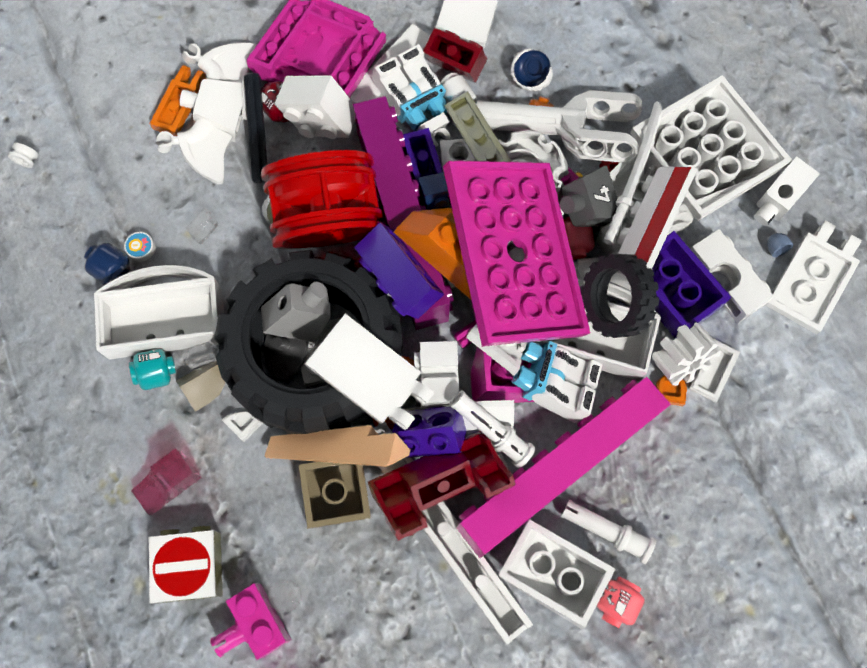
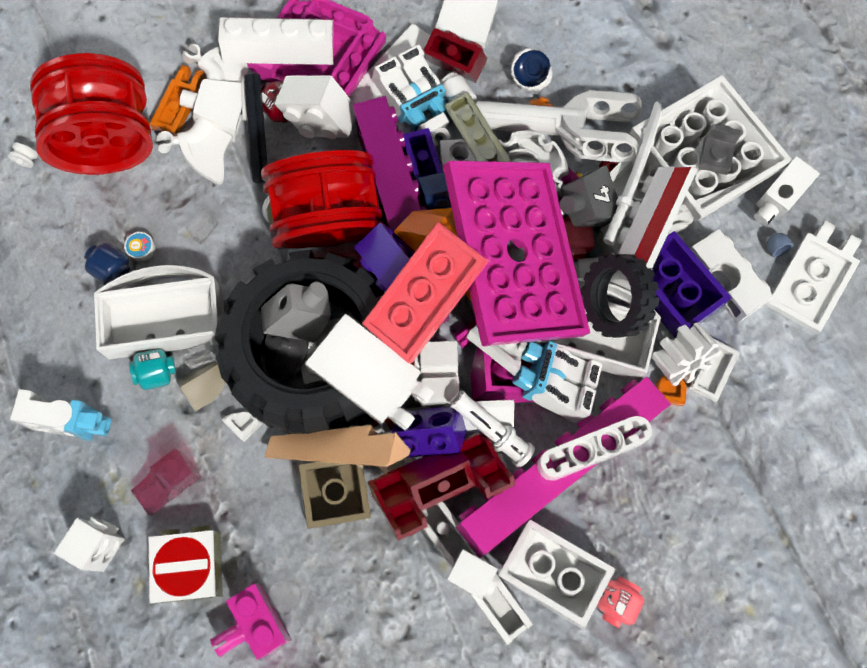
(59, 416): none -> white hips
(90, 114): none -> red wheel
(90, 544): none -> white brick
(276, 40): none -> white slope
(424, 292): none -> coral tile
(473, 575): none -> white brick
(593, 444): none -> white beam
(622, 536): white pin -> none
(719, 149): none -> flat silver bracket

